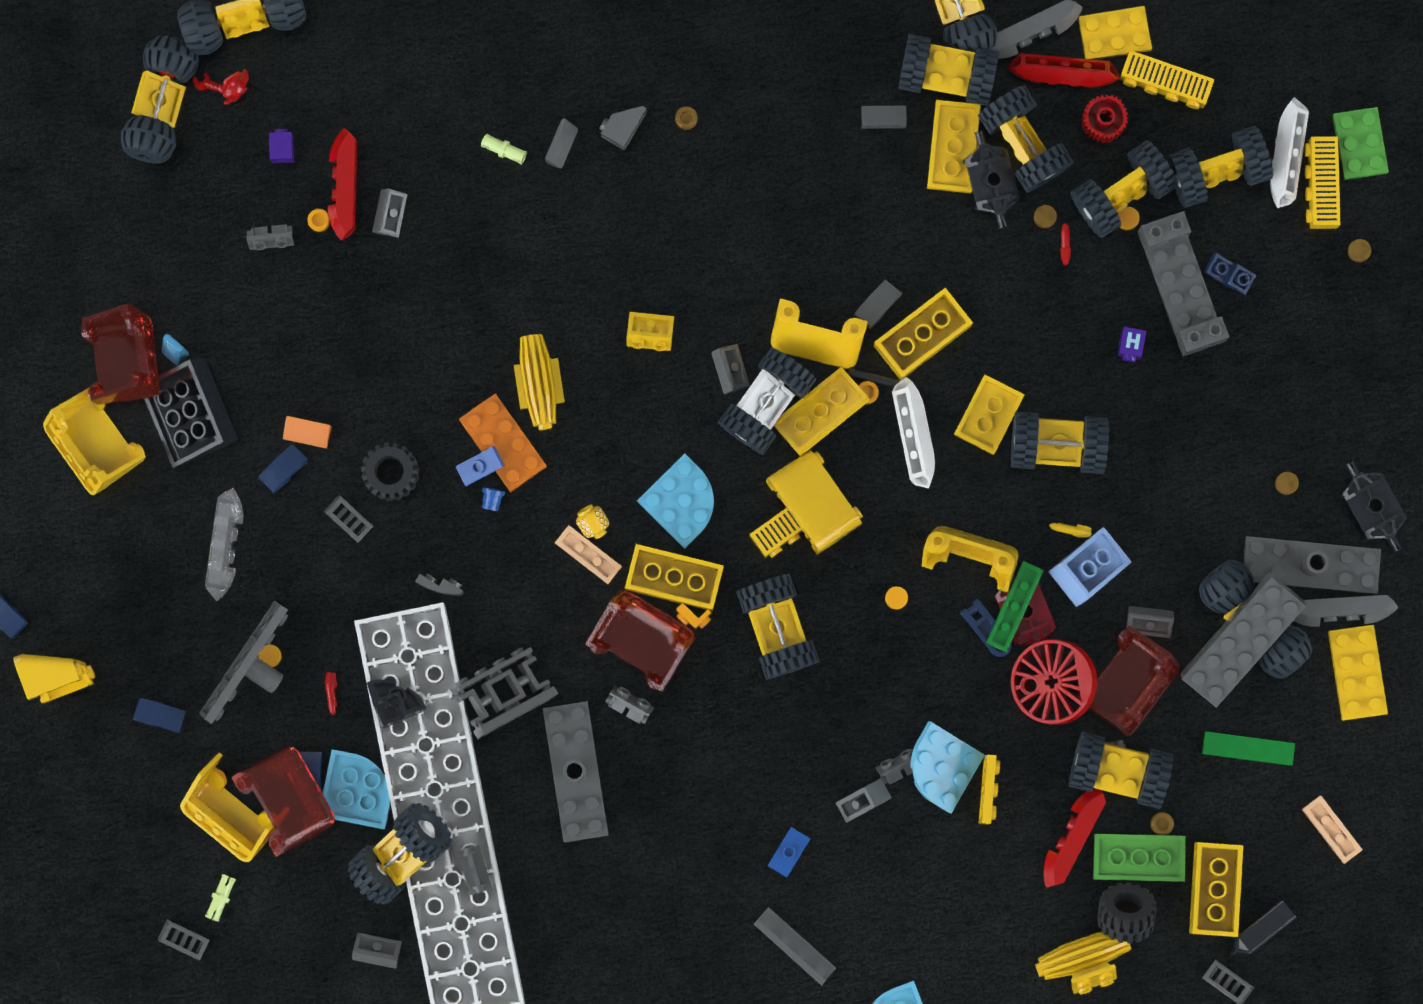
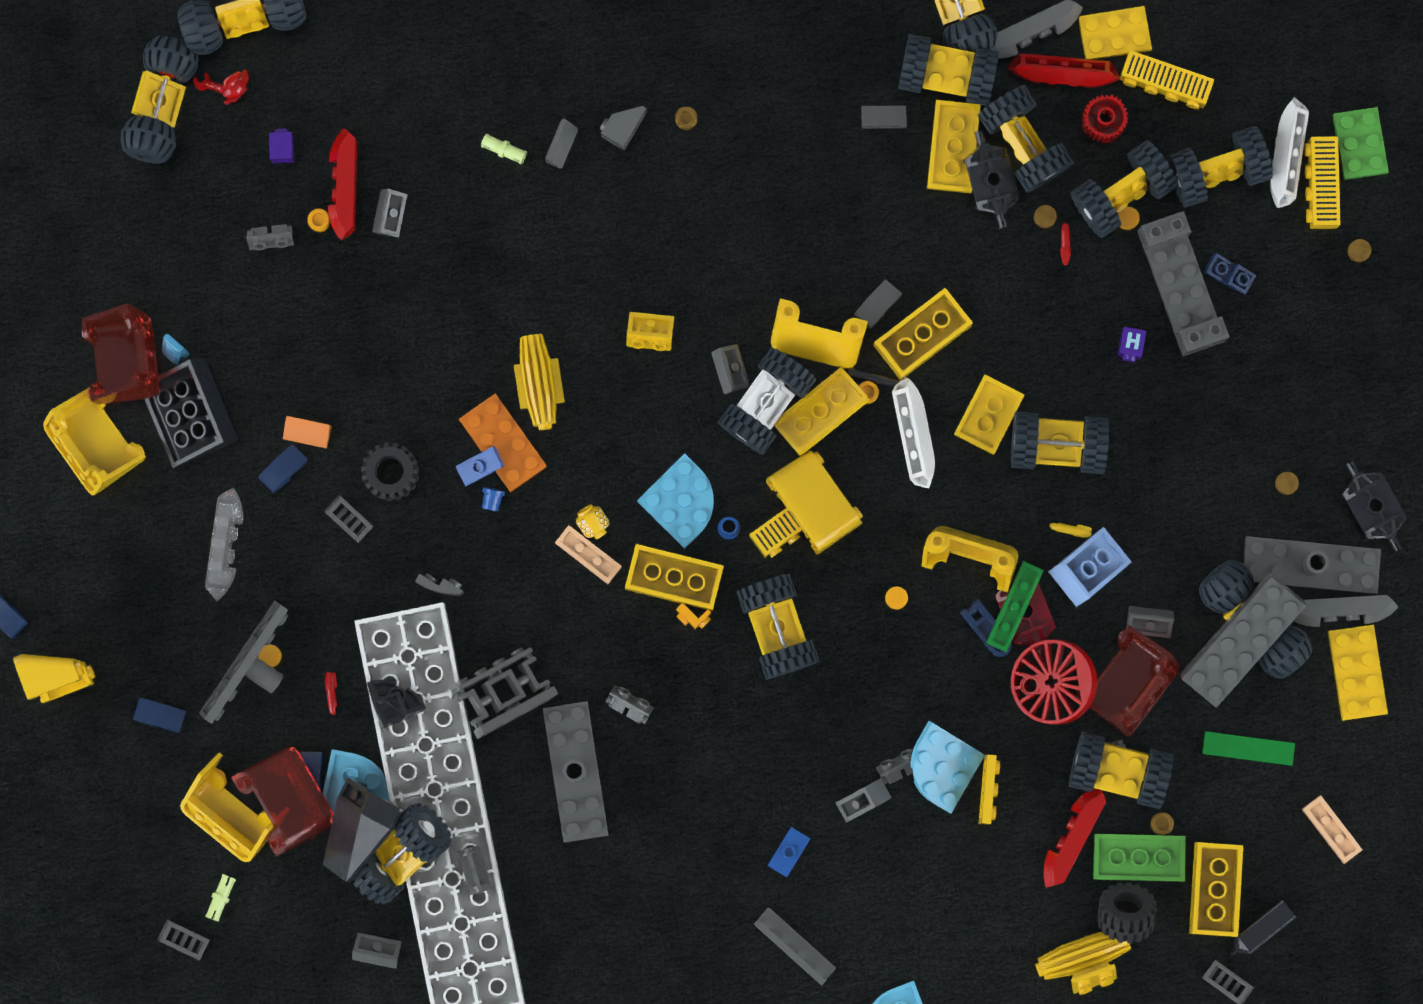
(358, 828): none -> black wedge
(642, 637): clear red windscreen -> none
(732, 535): none -> blue piece

